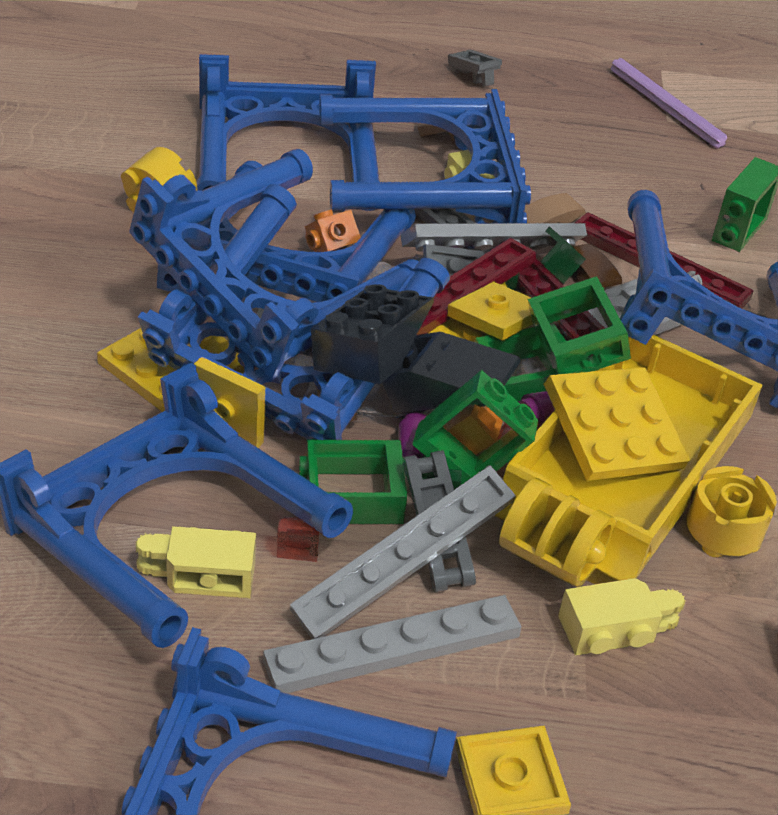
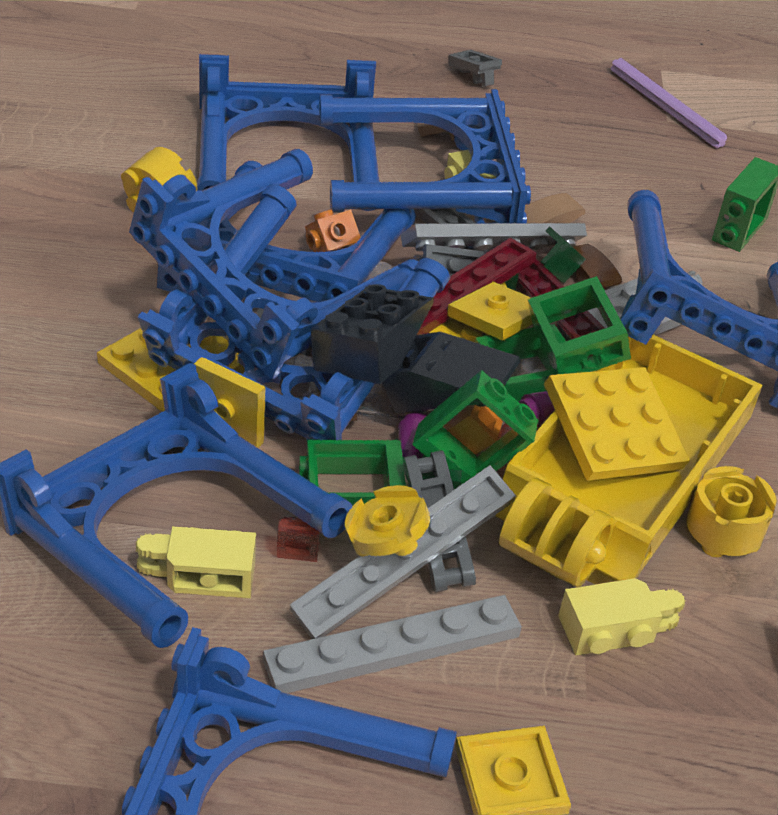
(376, 535): none -> yellow plate
(623, 245): dark red tile -> none

